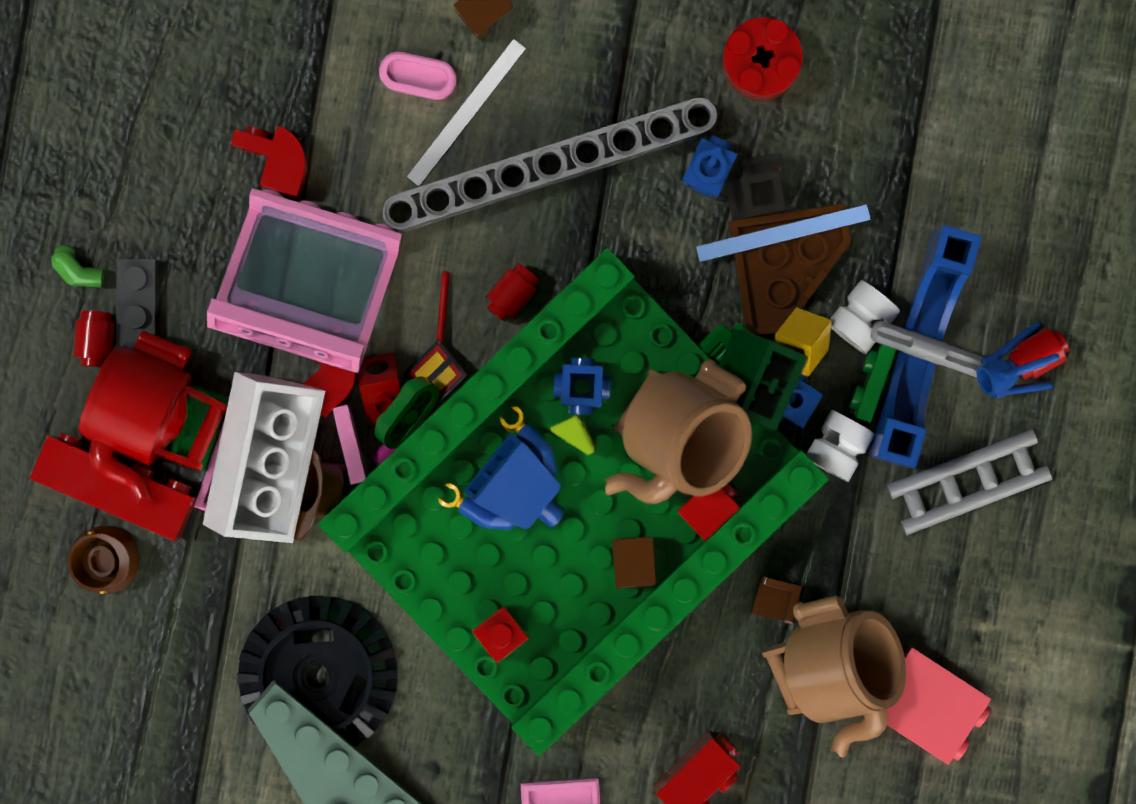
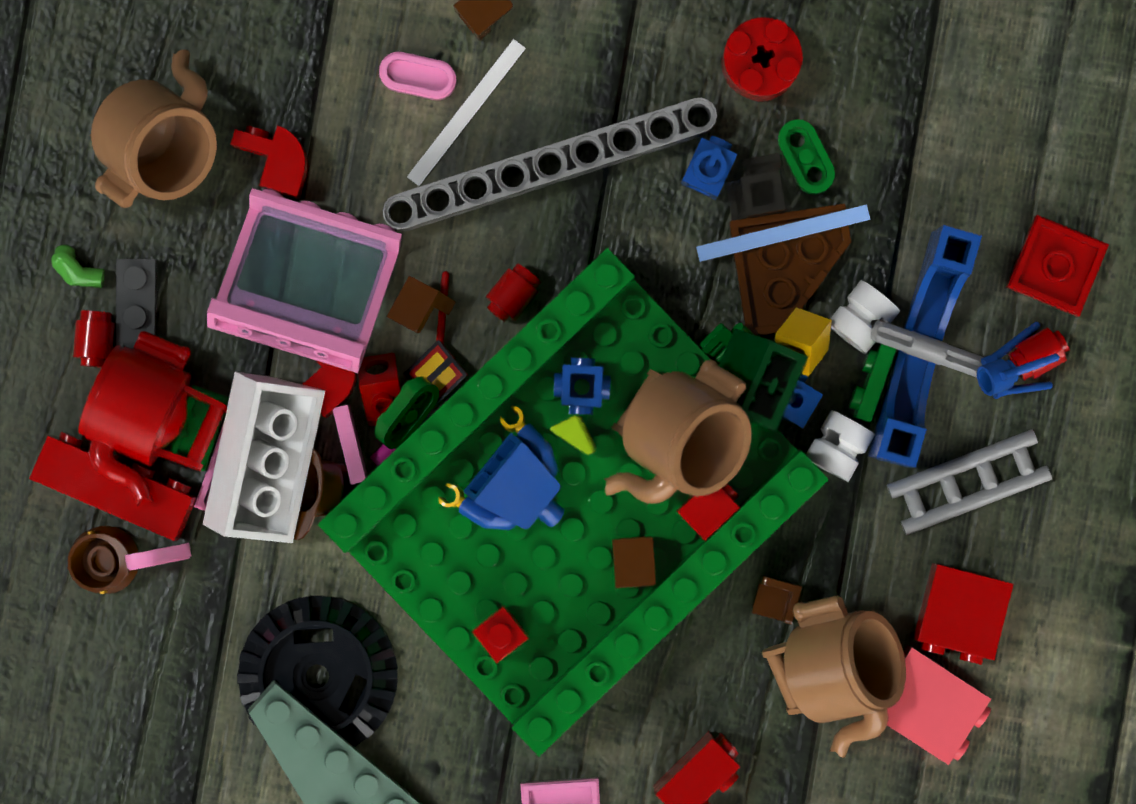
(154, 137): none -> medium nougat piece
(158, 556): none -> bright pink tile
(416, 304): none -> reddish brown panel
(807, 156): none -> green plate
(962, 613): none -> red brick
(1057, 266): none -> red plate

